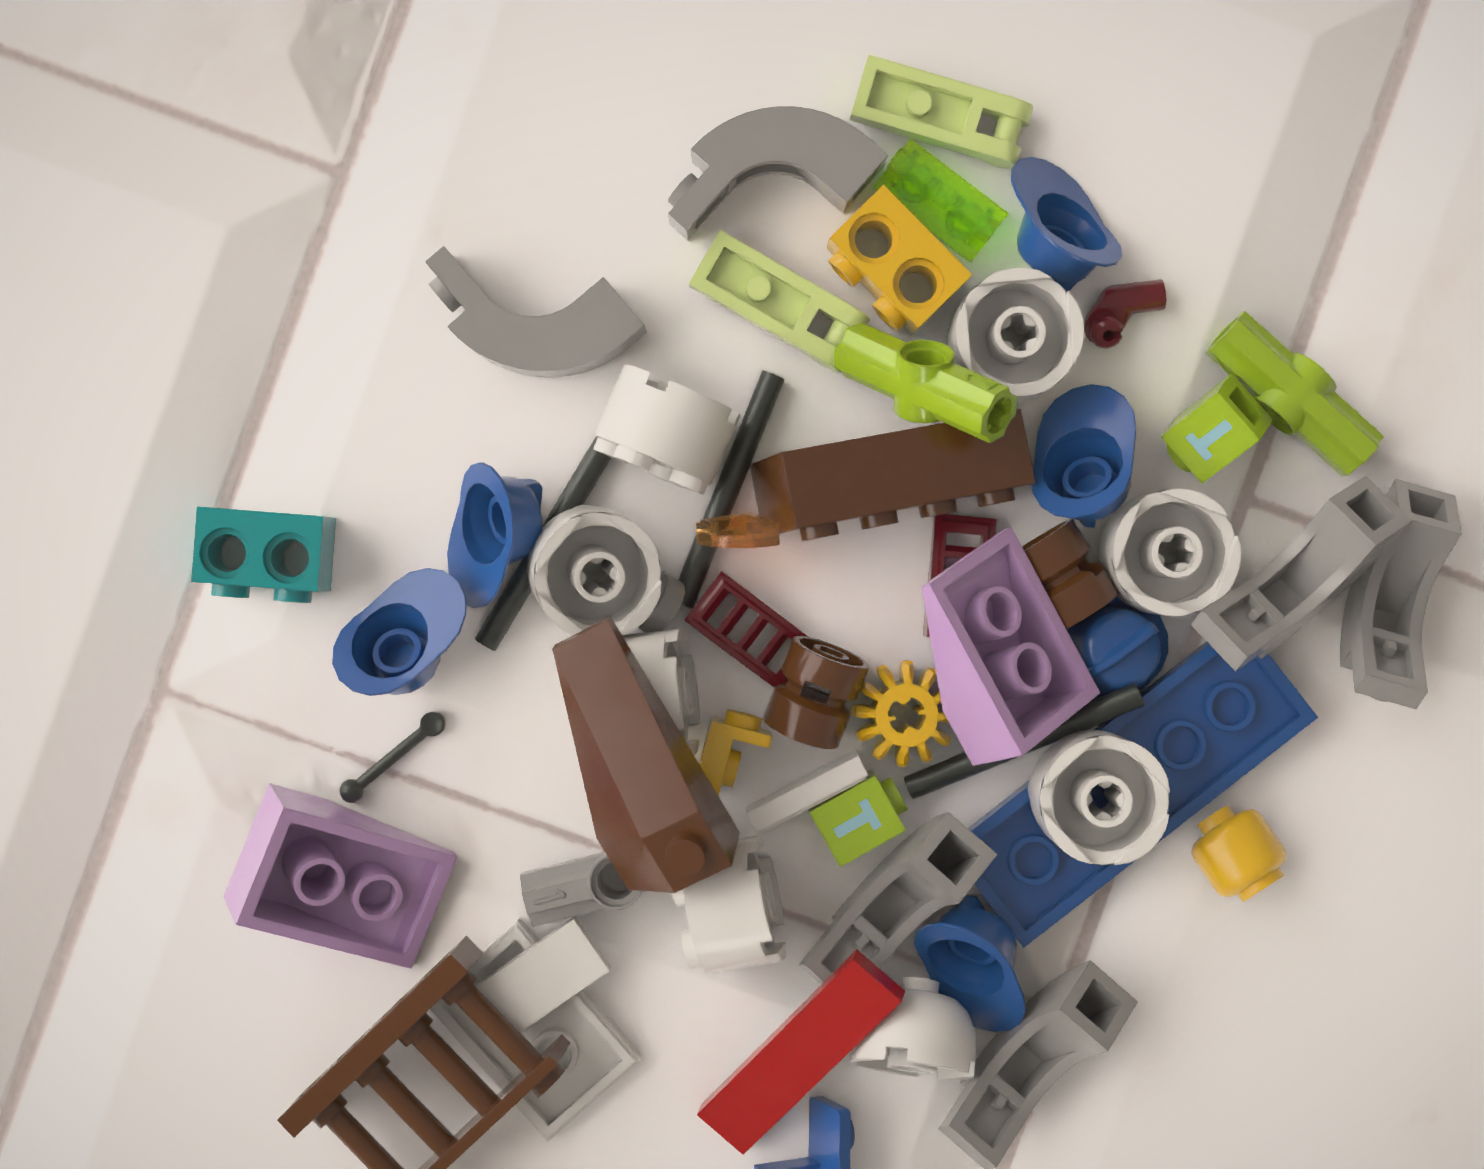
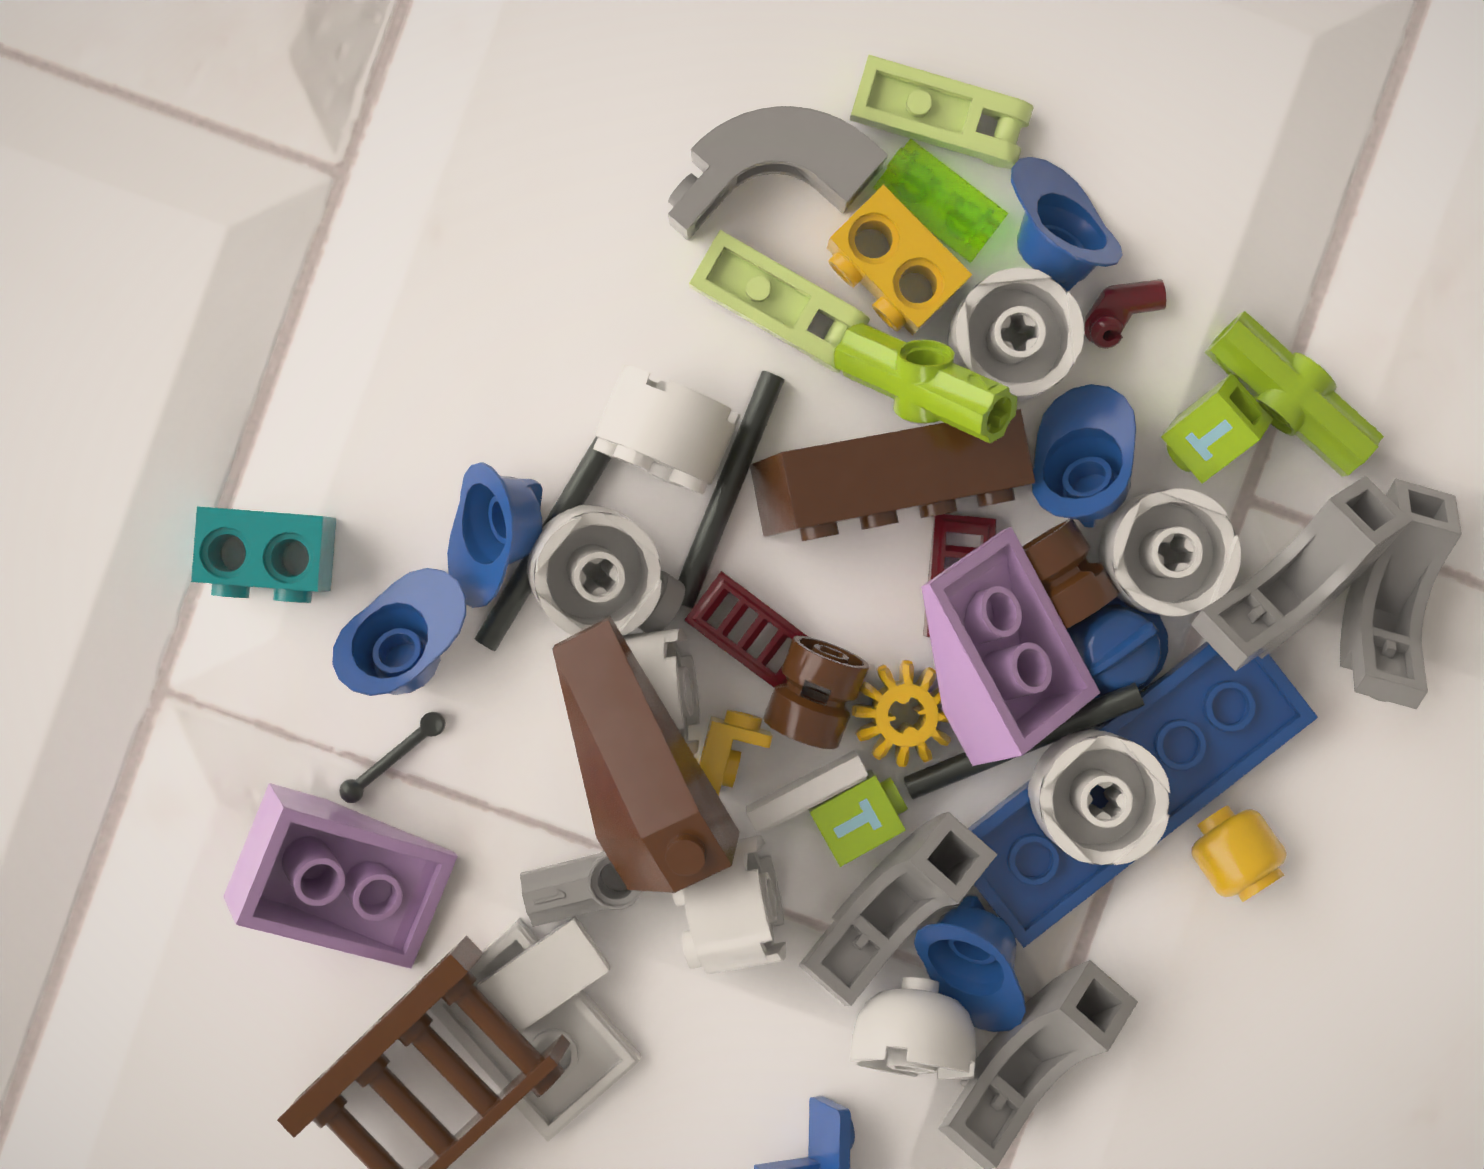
(550, 345): light grey arch -> none
(738, 531): clear orange tile -> none
(801, 1051): red tile -> none

